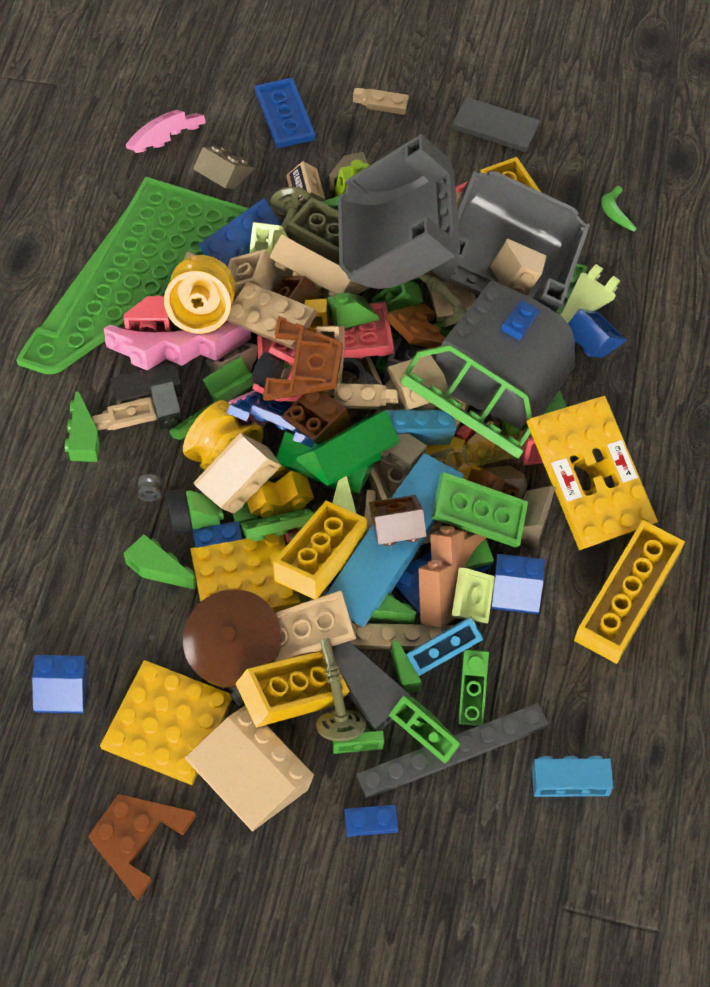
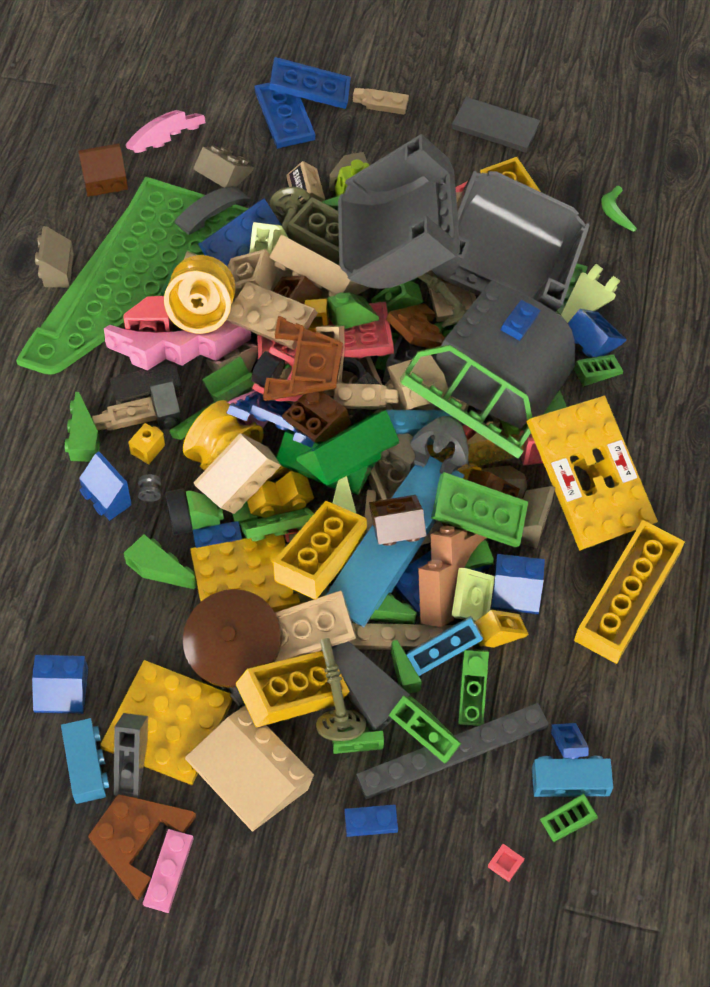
(54, 259): none -> dark tan slope
(84, 760): none -> dark azure brick
(103, 170): none -> reddish brown slope
(105, 487): none -> slope
(129, 754): none -> dark grey slope
(147, 443): none -> yellow brick
(168, 871): none -> bright pink plate
(209, 205): none -> dark grey slope
(310, 83): none -> blue plate
(446, 434): none -> dark grey piece
(500, 628): none -> yellow slope
(506, 862): none -> coral plate
(518, 266): tan slope -> none
(569, 740): none -> blue plate
(572, 805): none -> bright green slope
(587, 378): none -> bright green slope

